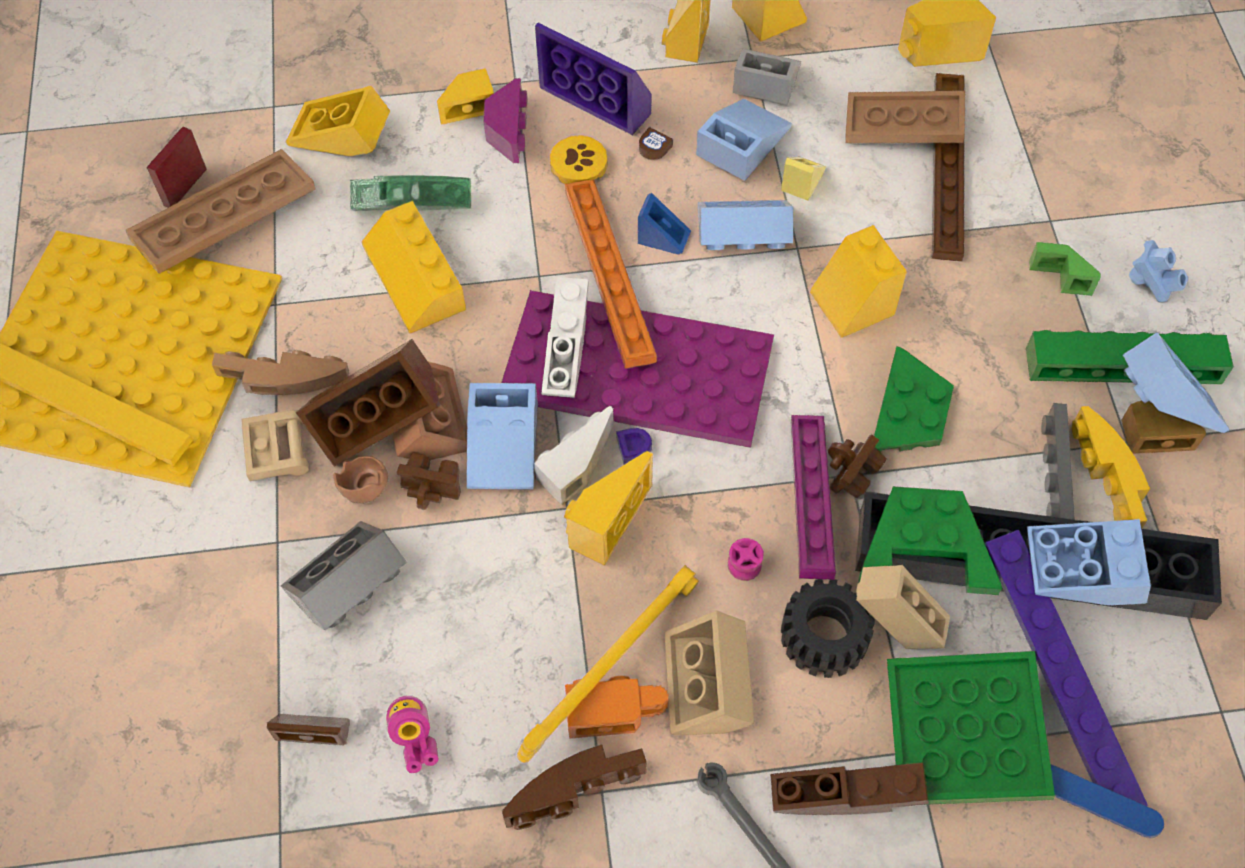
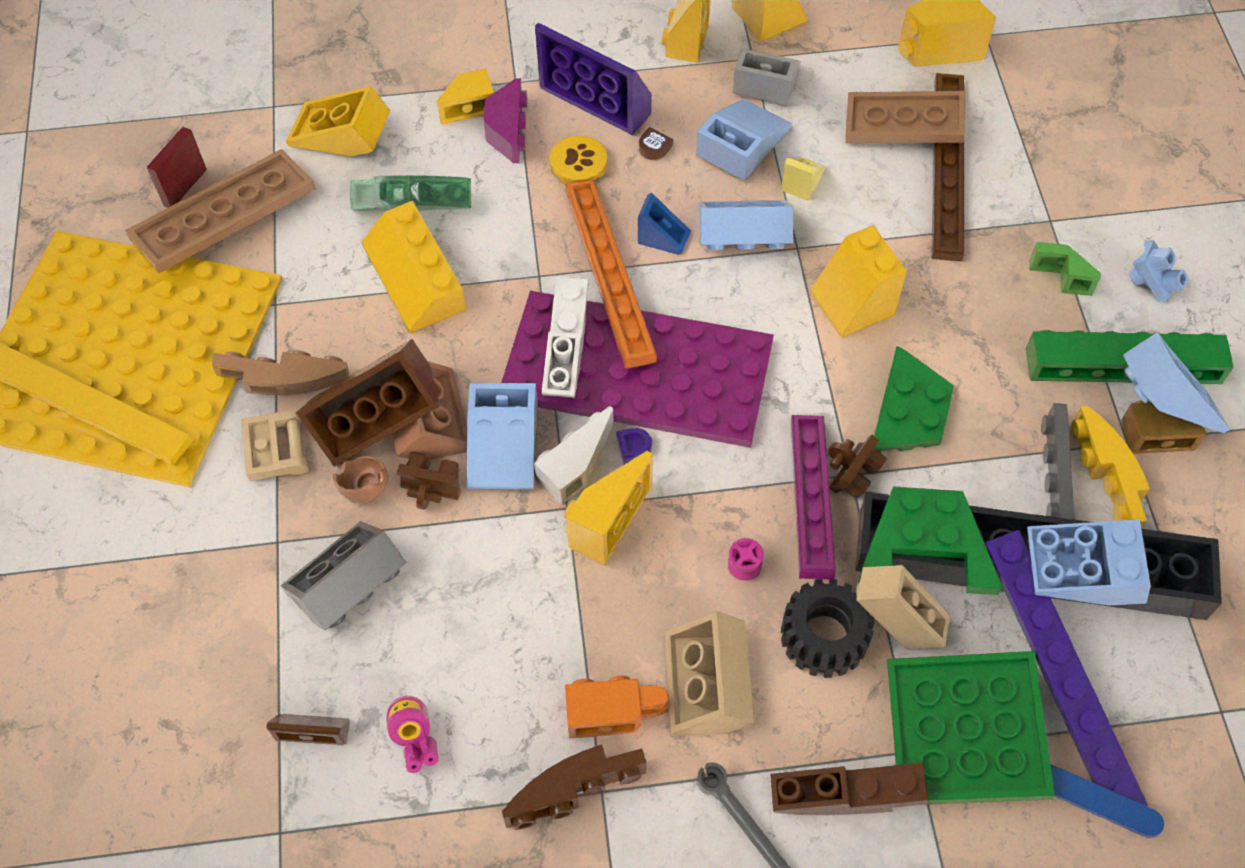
(682, 583): yellow hinge -> none

